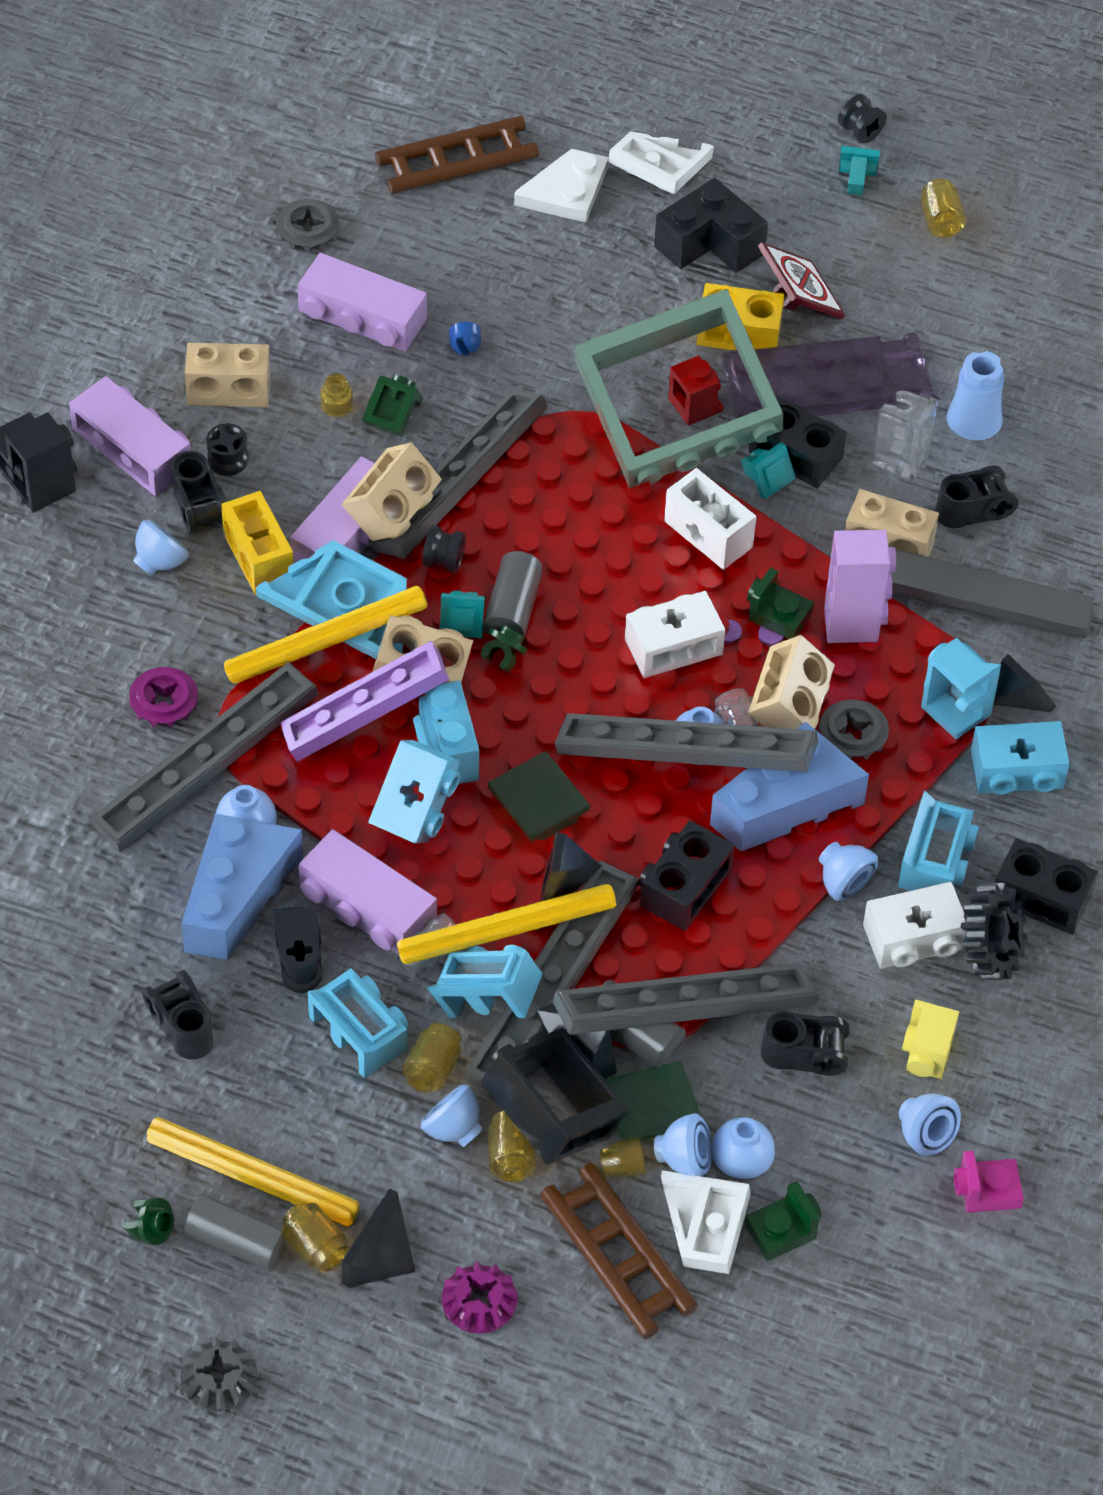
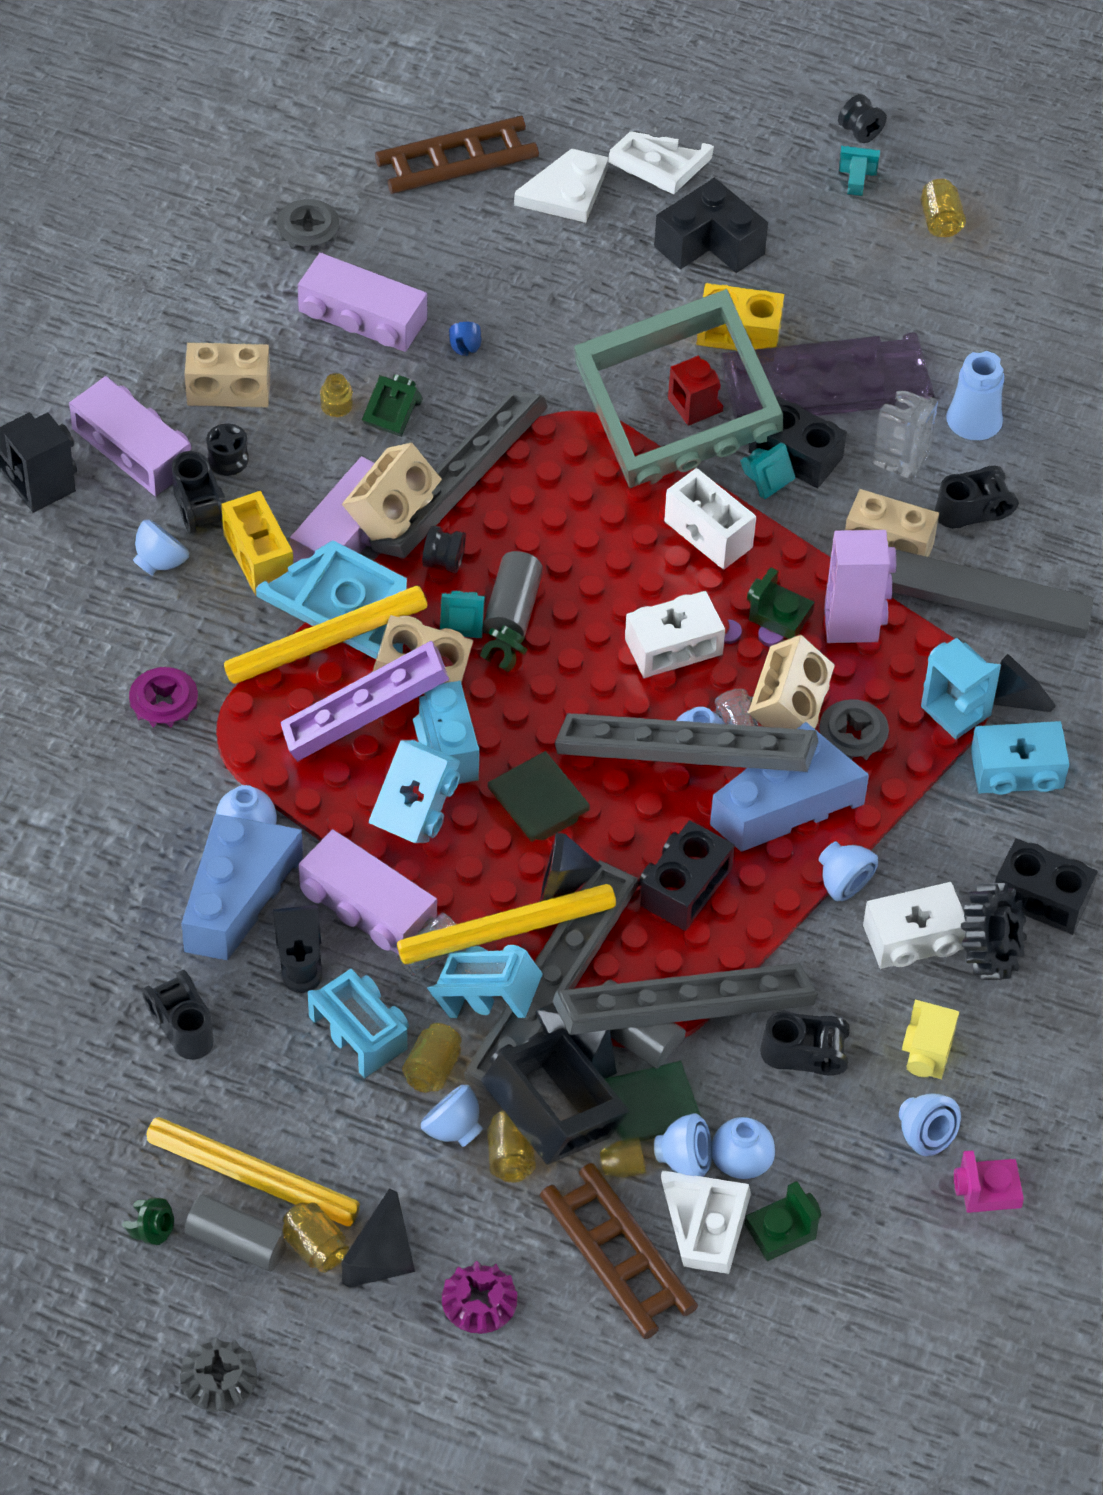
(203, 756): dark grey tile -> none
(800, 282): piece -> none
(937, 845): medium azure window -> none

